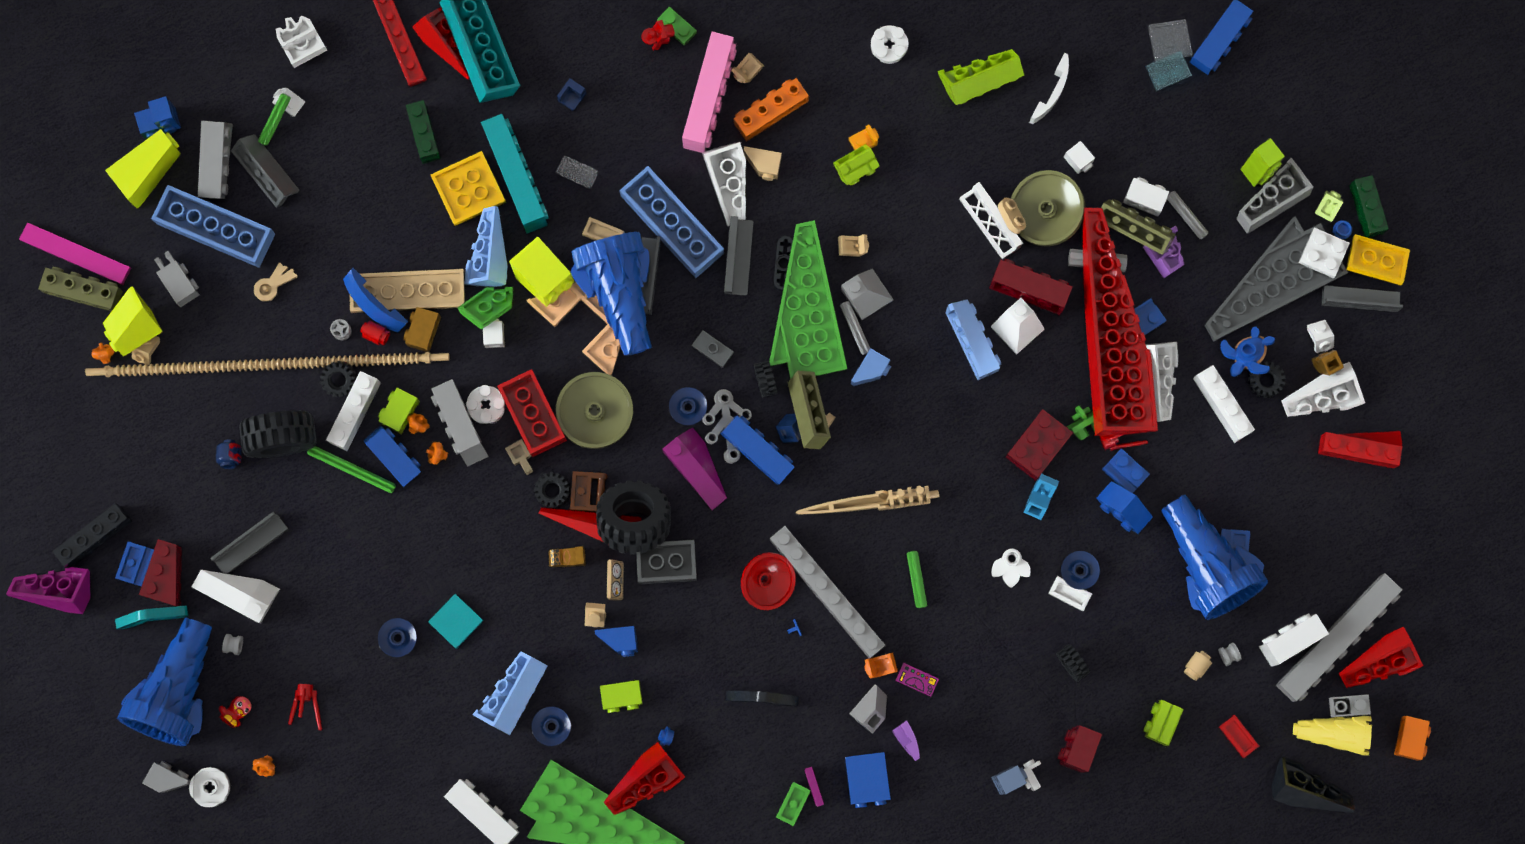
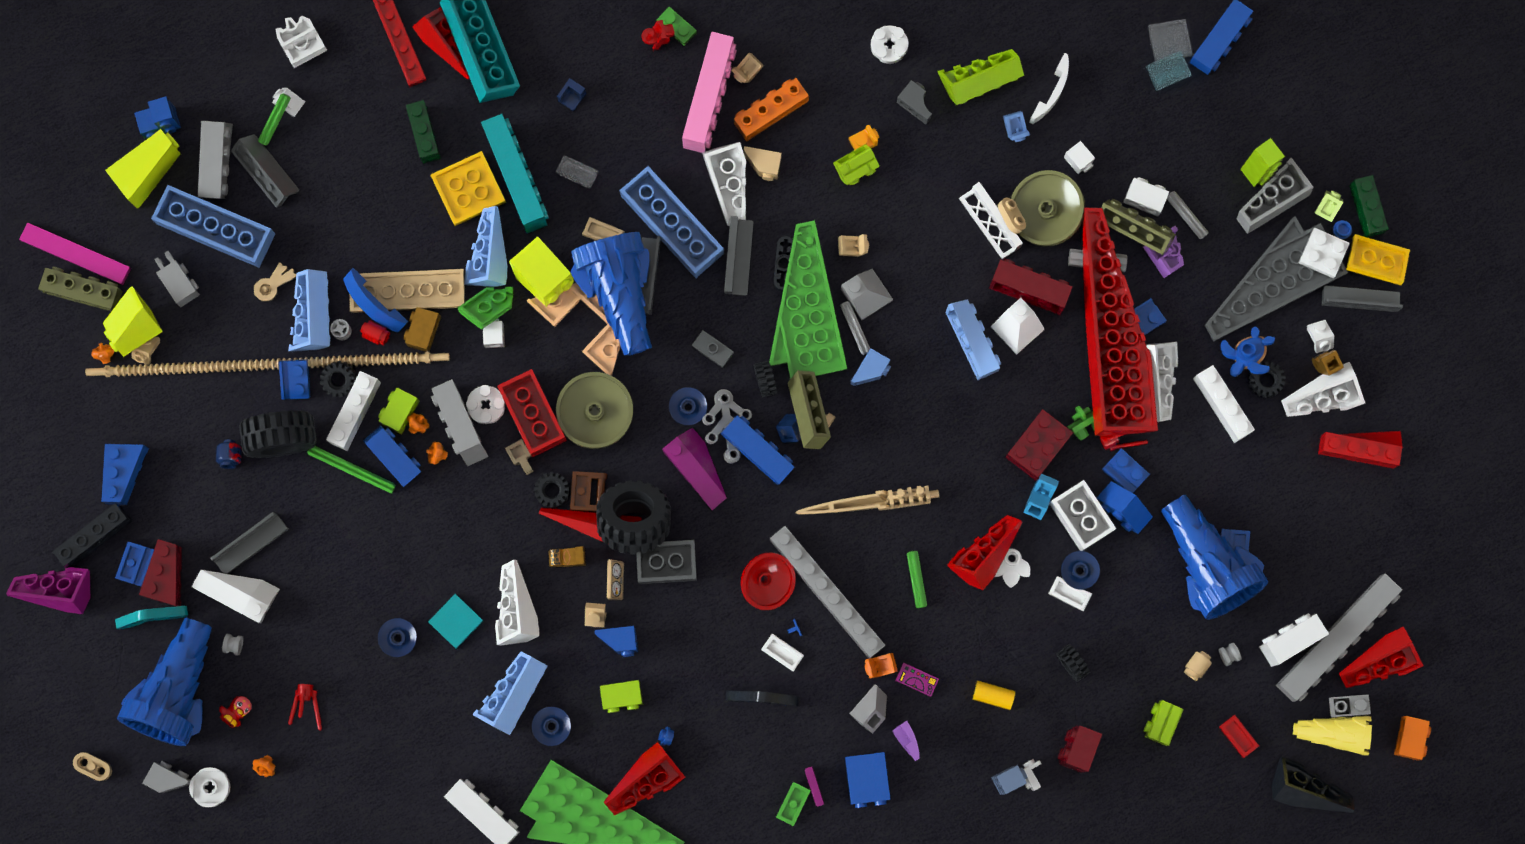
(93, 766): none -> tan plate
(120, 471): none -> blue wedge
(294, 379): none -> blue plate
(311, 312): none -> light blue wedge
(517, 614): none -> white wedge
(782, 652): none -> white tile
(913, 101): none -> dark grey arch
(982, 559): none -> red wedge
(993, 695): none -> yellow brick
(1016, 126): none -> medium blue bracket
(1082, 515): none -> white brick

